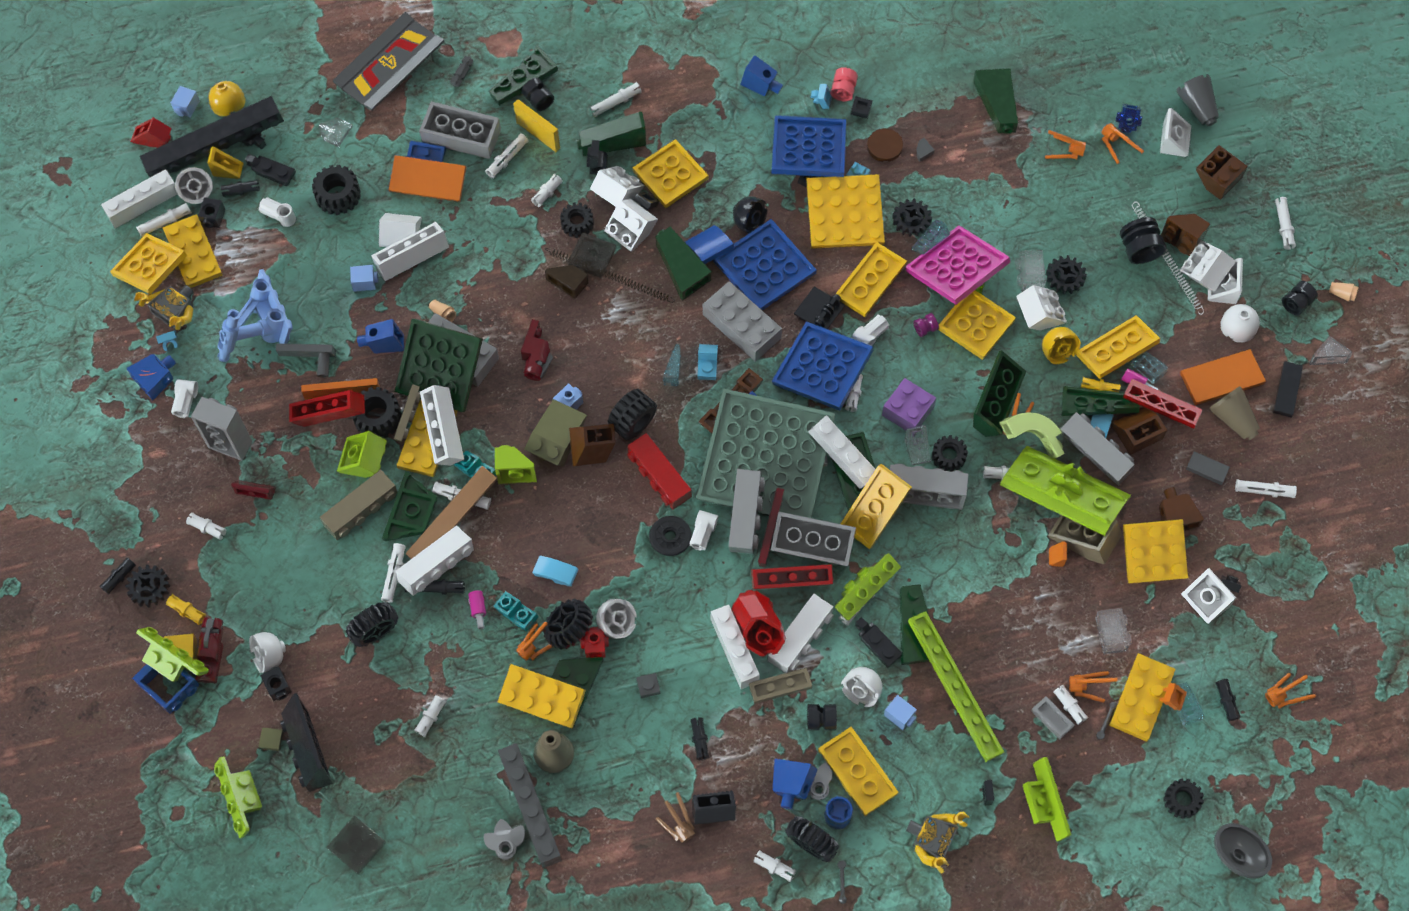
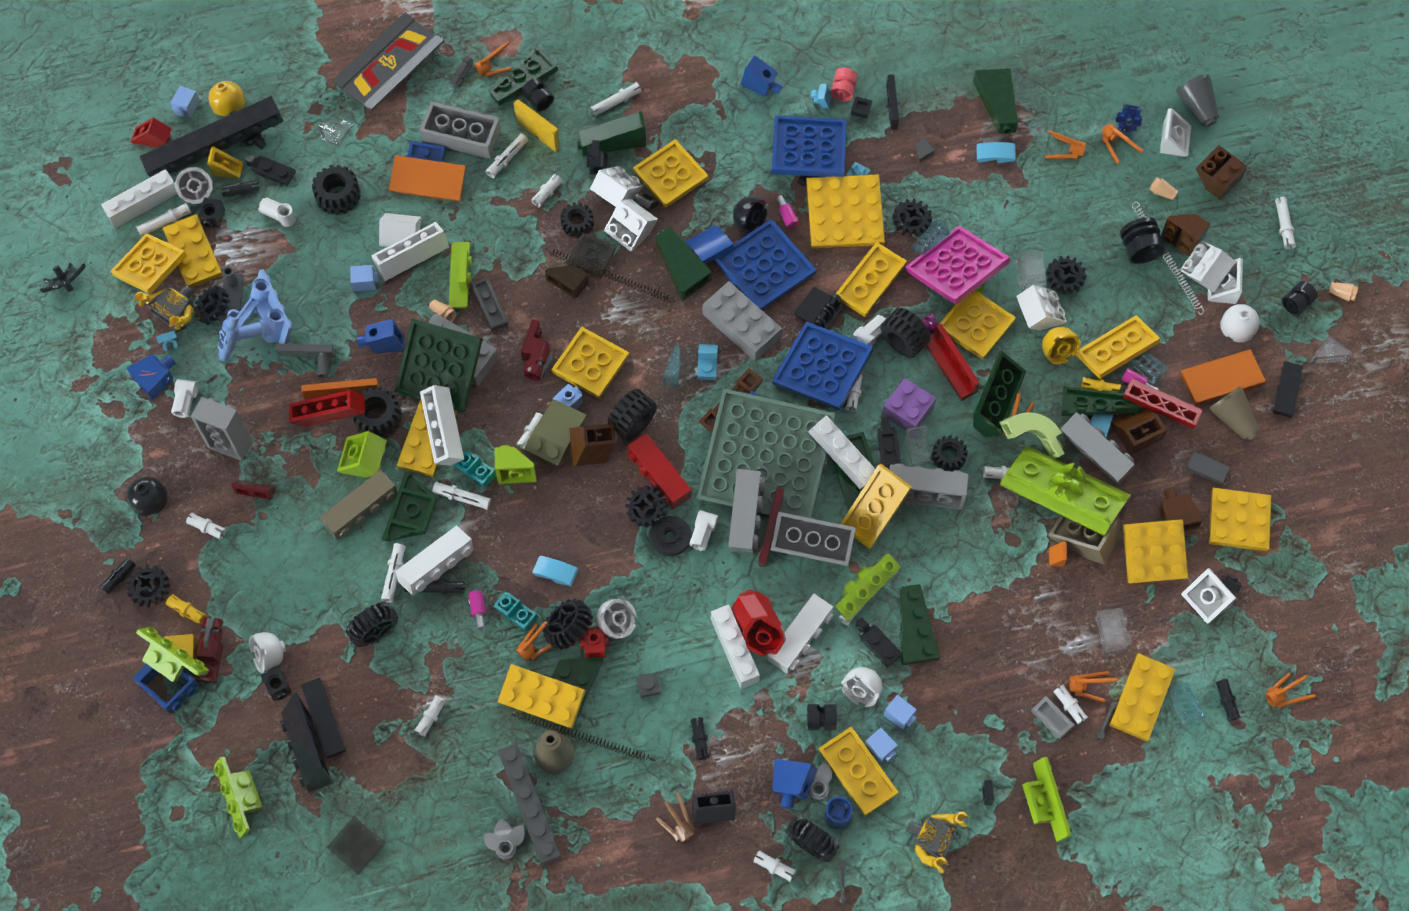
(63, 278): none -> black piece
(147, 496): none -> black cylinder
(211, 305): none -> black gear
(233, 285): none -> dark grey piece
(271, 739): olive tile -> none
(323, 718): none -> black tile
(408, 413): dark tan plate -> none
(455, 510): medium nougat tile -> none
(460, 275): none -> lime bracket
(484, 65): none -> orange plant
(489, 304): none -> dark grey tile
(528, 431): none -> white pin
(589, 739): none -> dark brown piece
(590, 362): none -> yellow plate
(648, 514): none -> black gear
(780, 685): dark tan plate -> none
(787, 213): none -> dark pink piece
(792, 576): red brick -> none
(881, 746): none -> light blue brick
(885, 145): reddish brown tile -> none
(888, 444): none -> black hinge
(892, 102): none -> black tile
(905, 332): none -> black tyre
(952, 363): none -> red fence
(956, 686): lime tile -> none
(998, 151): none -> medium azure slope
(1163, 188): none -> light nougat cone
(1174, 696): orange tile -> none
(1192, 790): black tyre -> none
(1240, 519): none -> yellow plate
(1242, 851): dark grey dish -> none
(1265, 488): white pin -> none

